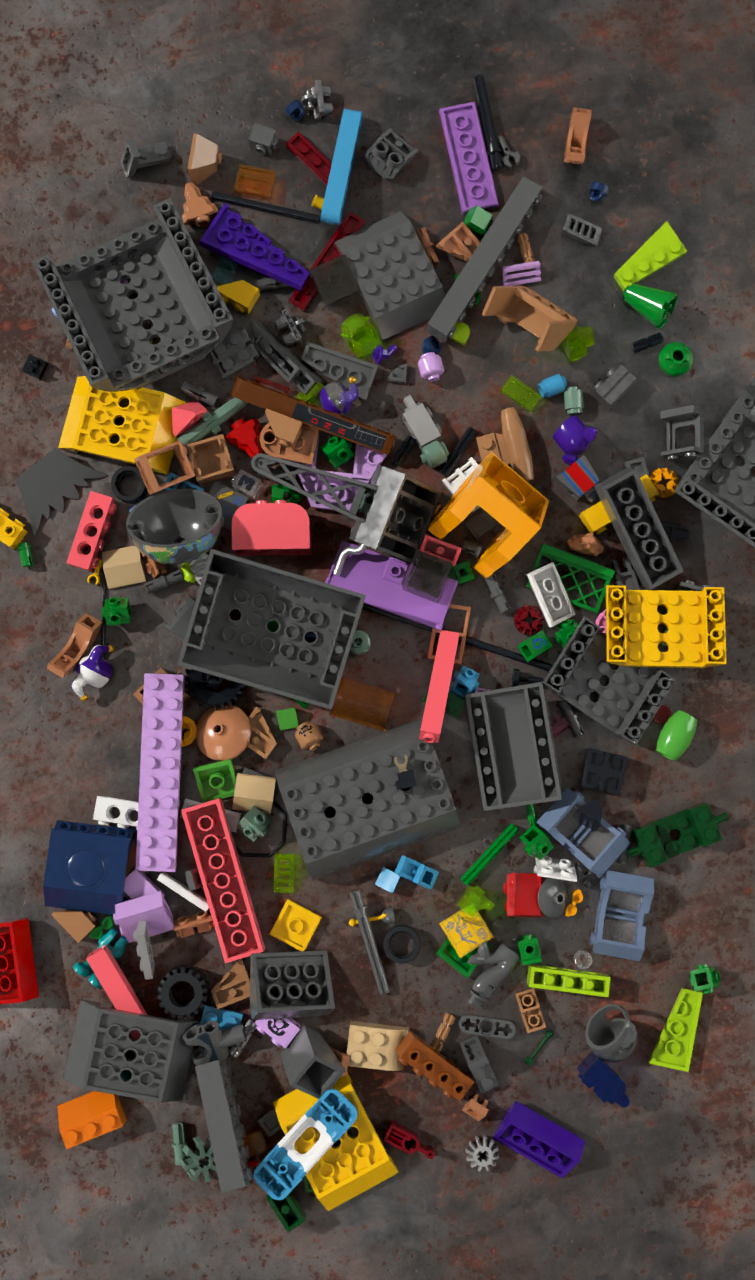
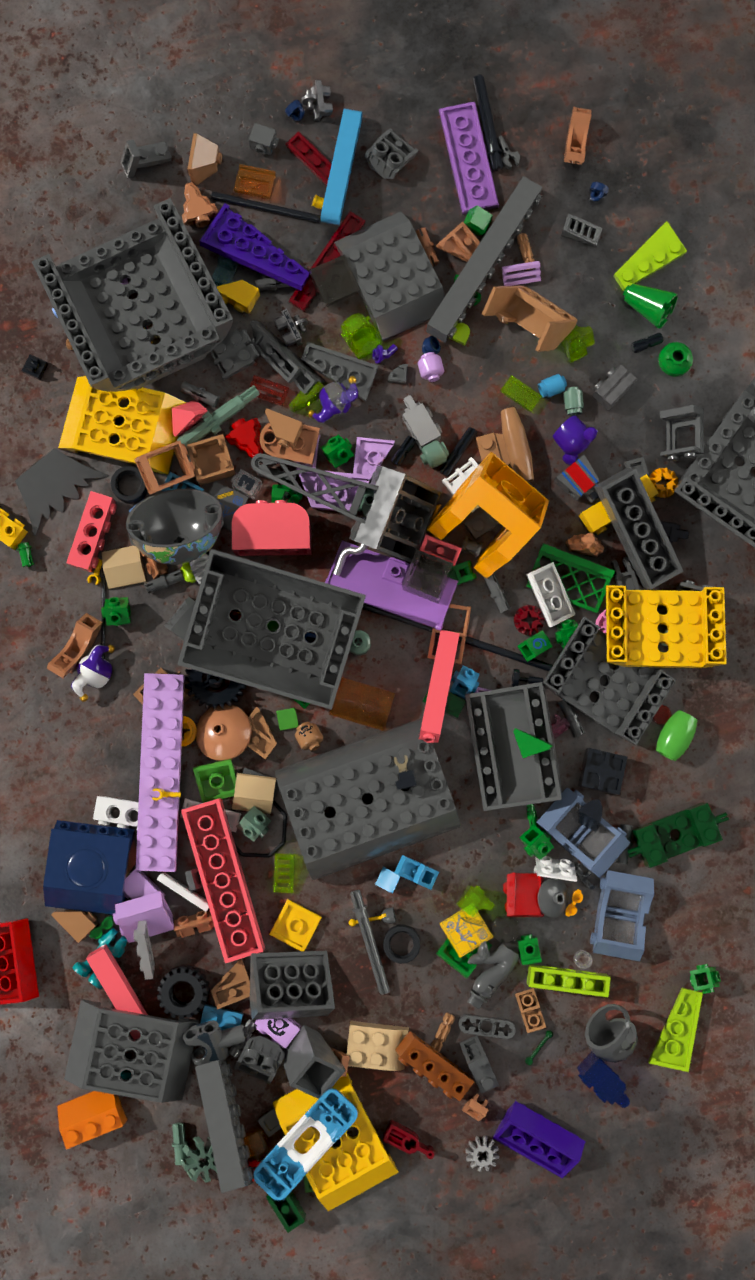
(165, 794): none -> yellow hand
(260, 1058): none -> dark grey slope
(313, 415): beam -> none
(489, 854): green axle -> none
(529, 744): none -> green slope

